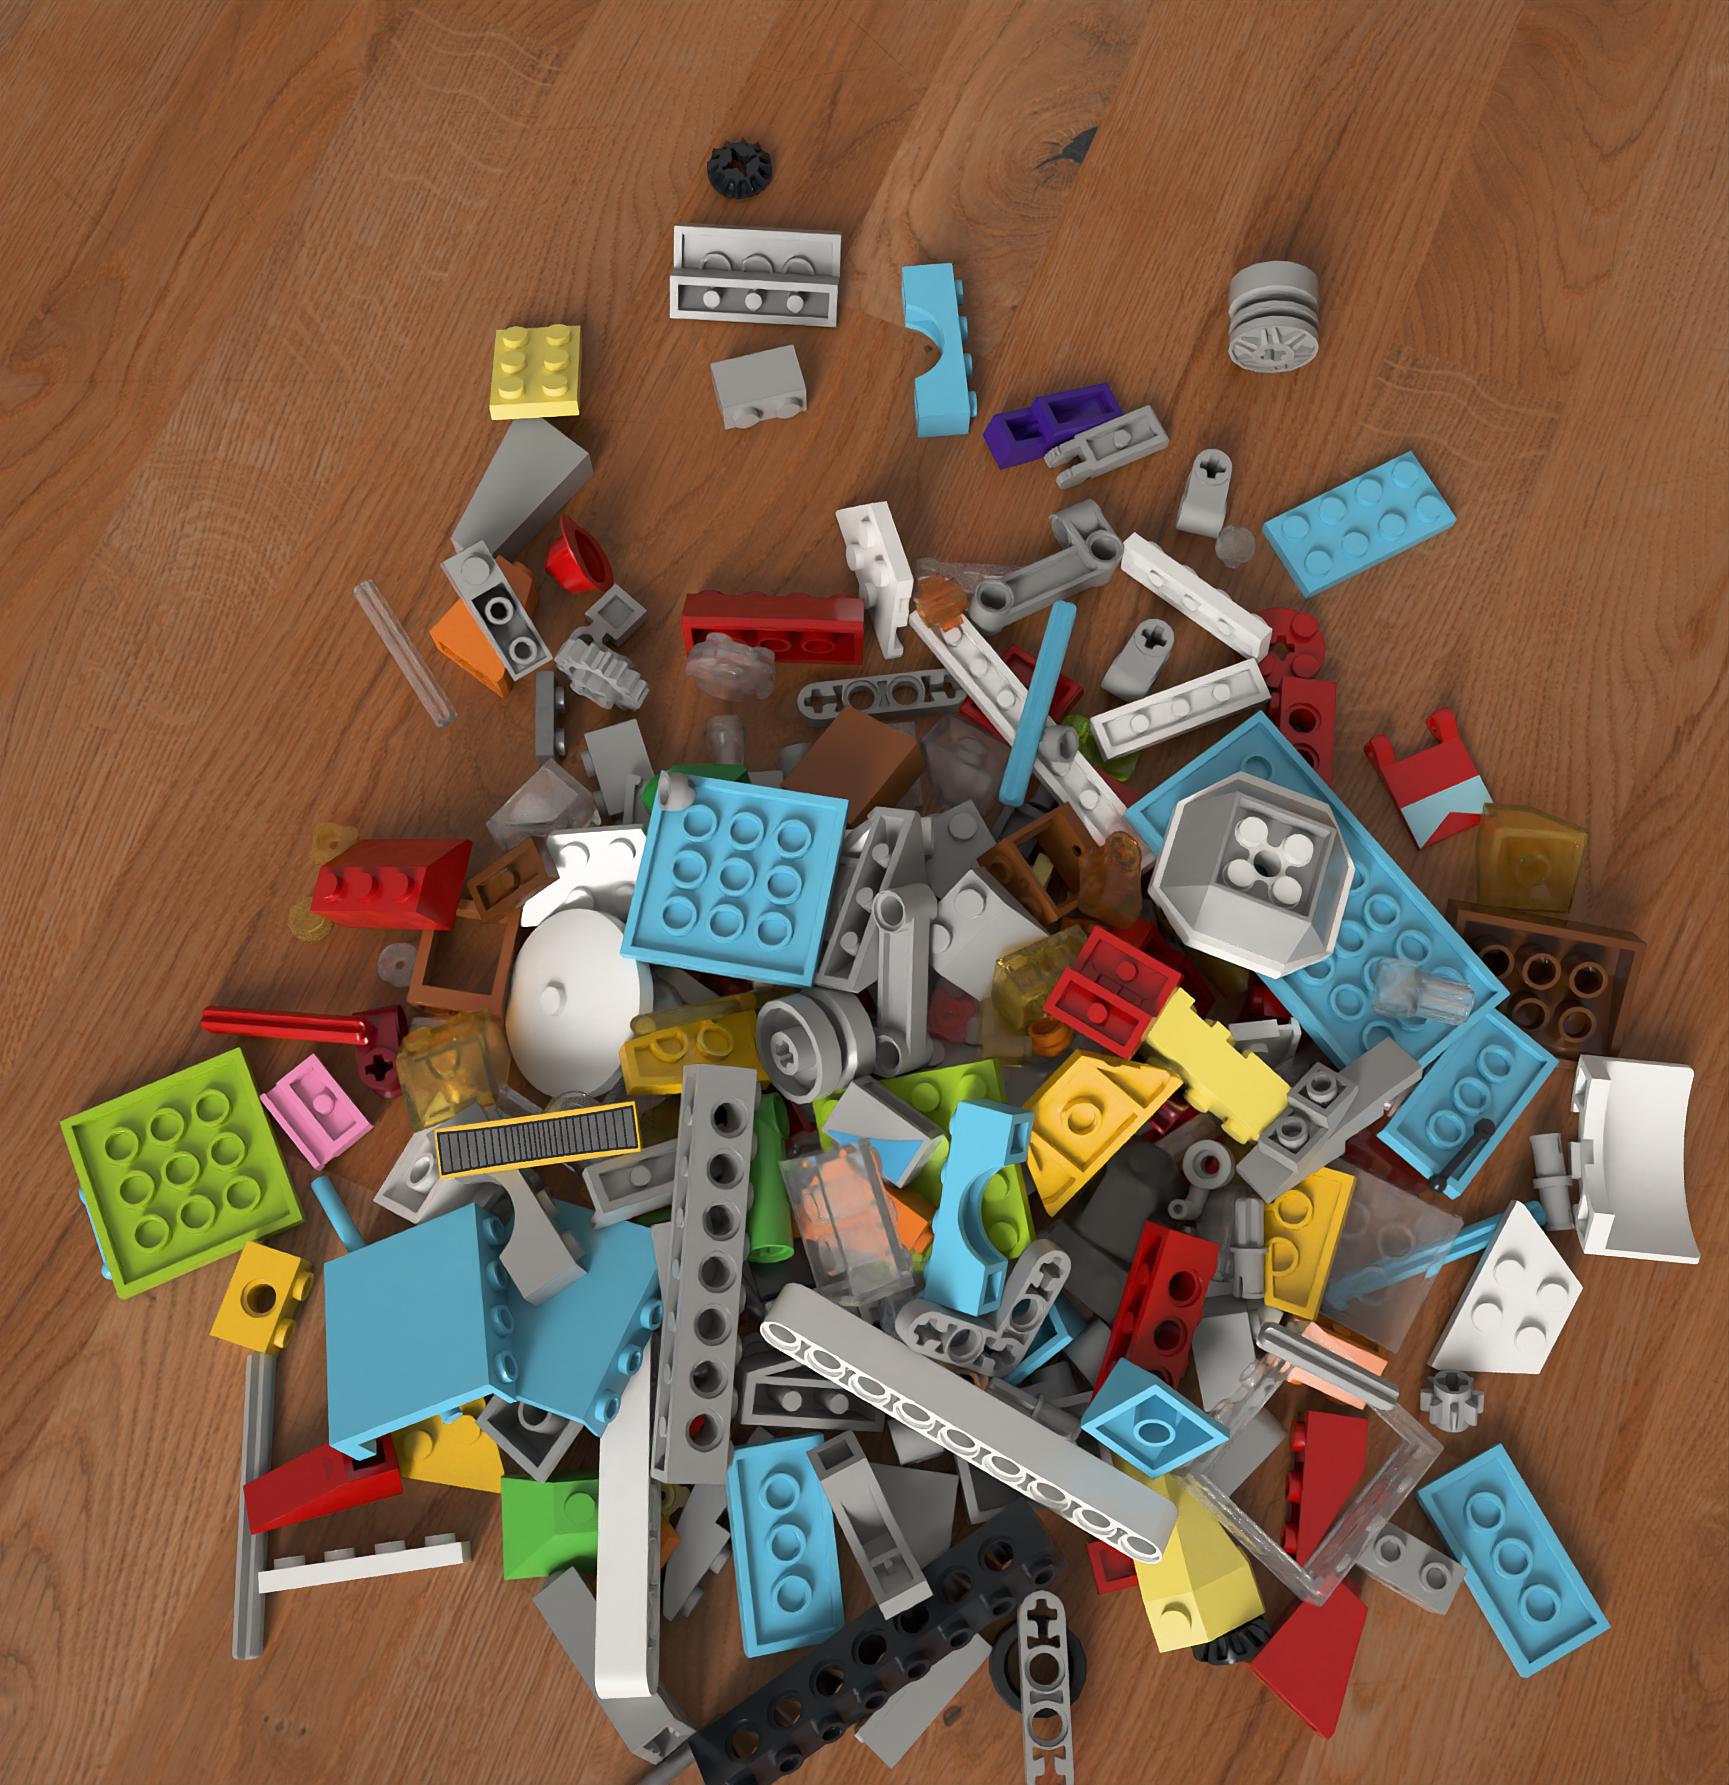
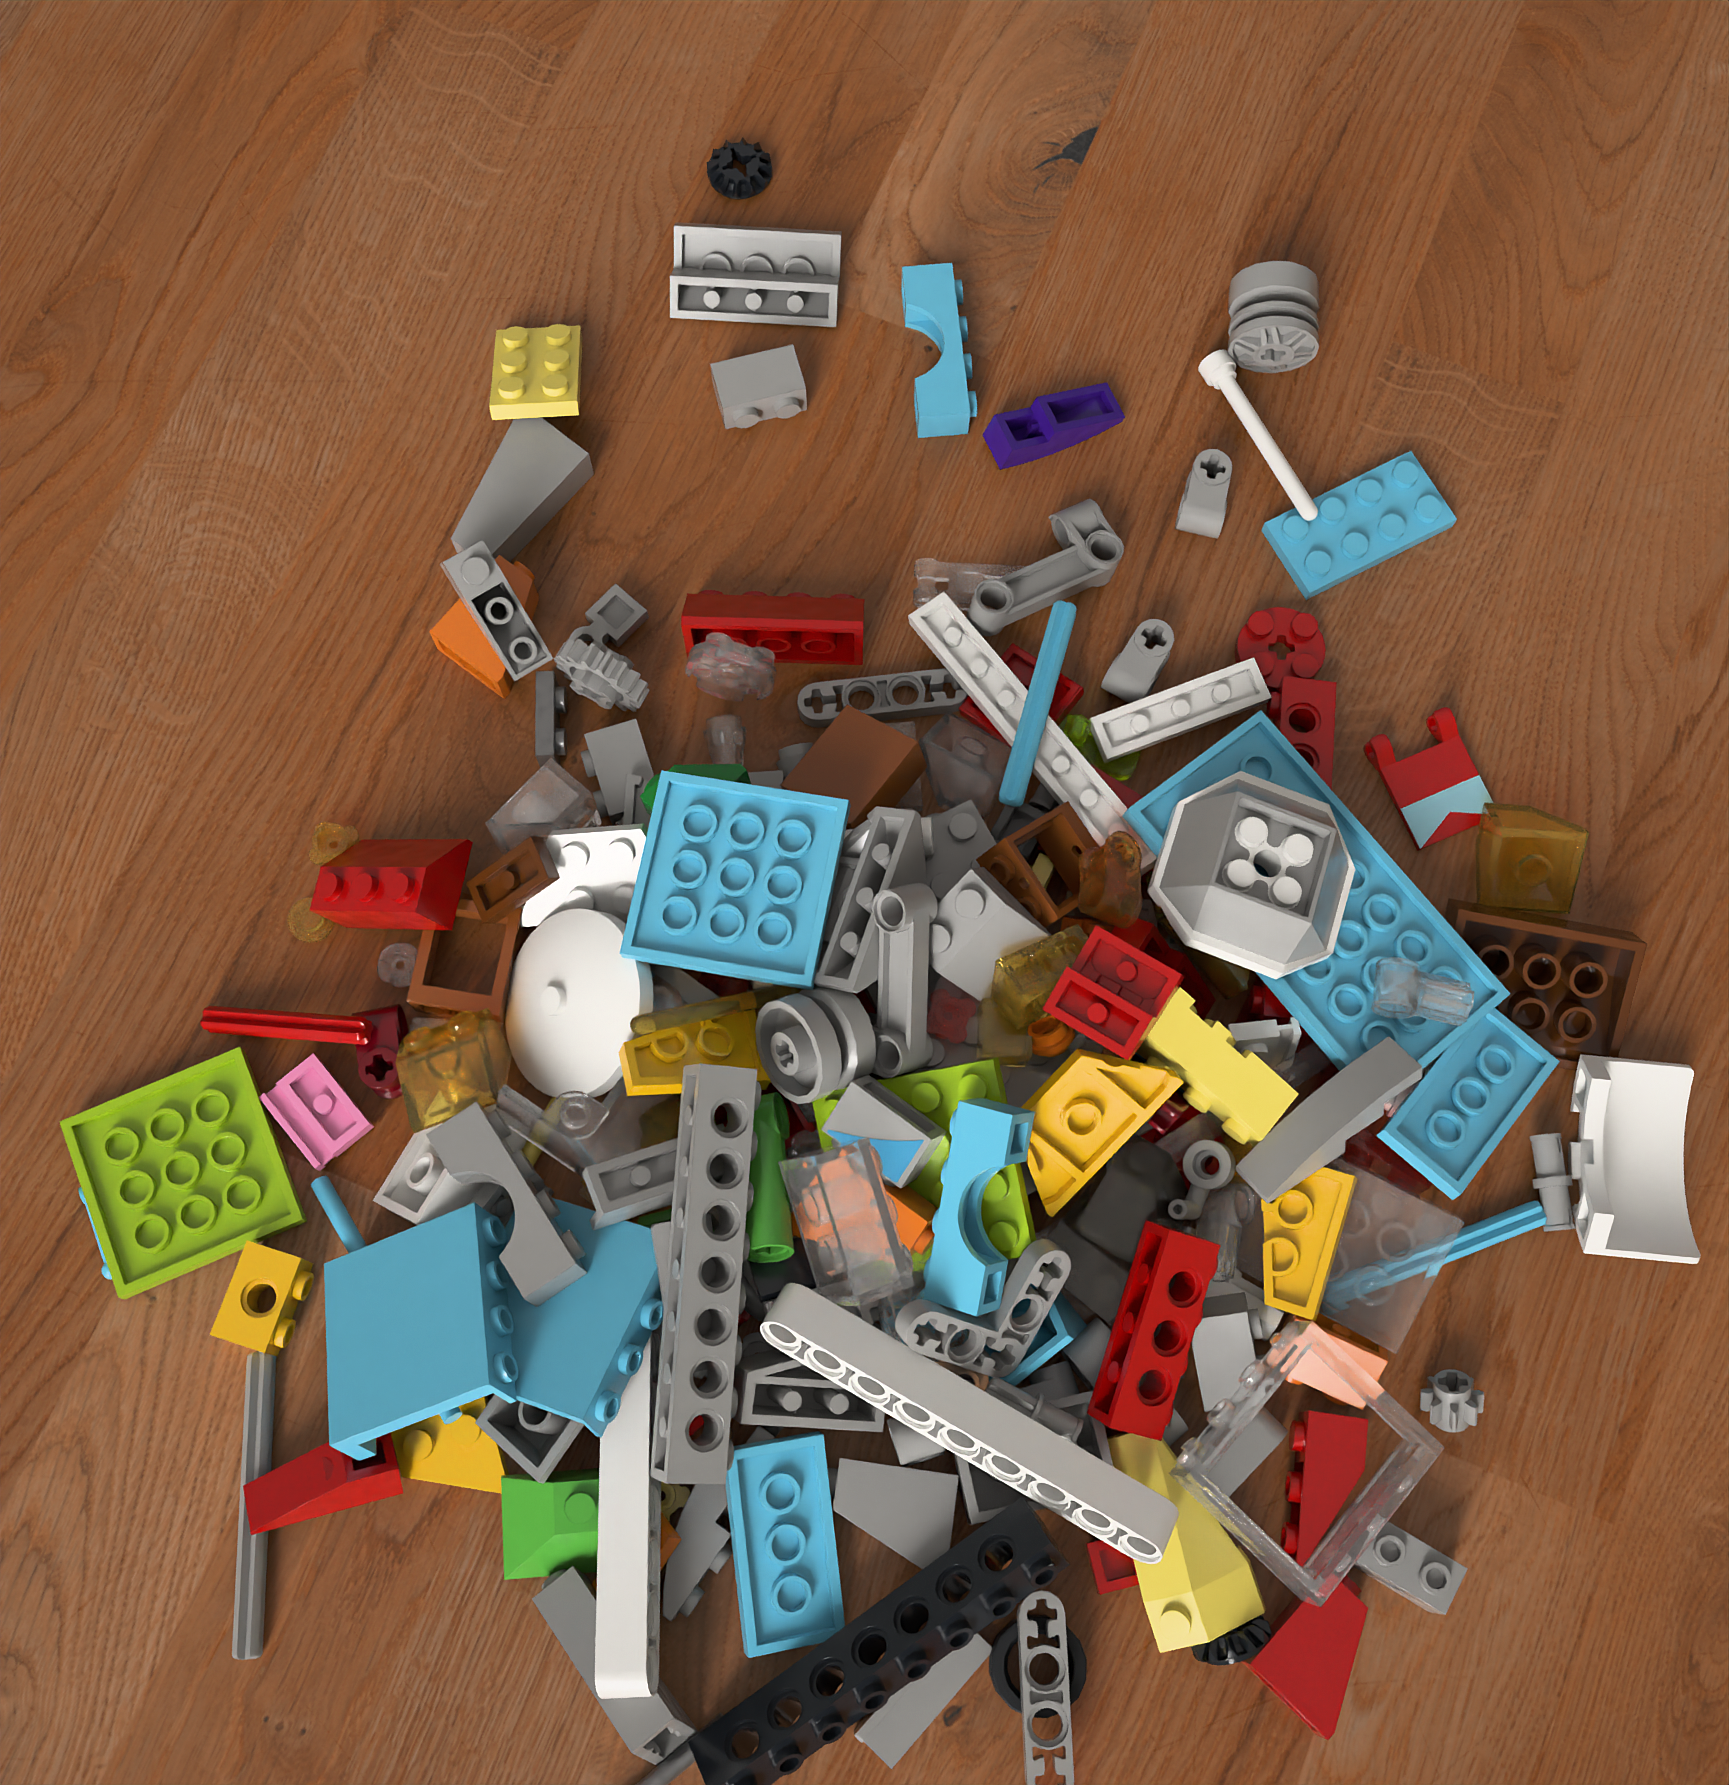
(344, 1566): white plate -> none
(405, 653): clear axle -> none
(538, 1140): tile -> none
(578, 560): red piece -> none
(675, 791): light grey hinge -> none
(869, 1524): light grey arch -> none
(880, 568): white wing -> none
(941, 602): clear orange gear -> none
(1059, 743): light grey hinge -> none
(1108, 446): light grey hinge -> none
(1149, 1421): medium azure slope -> none
(1196, 598): white plate -> none
(1219, 371): none -> white piece
(1235, 546): clear plate -> none
(1249, 1248): light grey axle -> none
(1310, 1119): light grey slope -> none
(1327, 1366): light grey axle -> none
(1482, 1130): black hinge -> none
(1510, 1303): white wing -> none
(1512, 1560): medium azure plate -> none

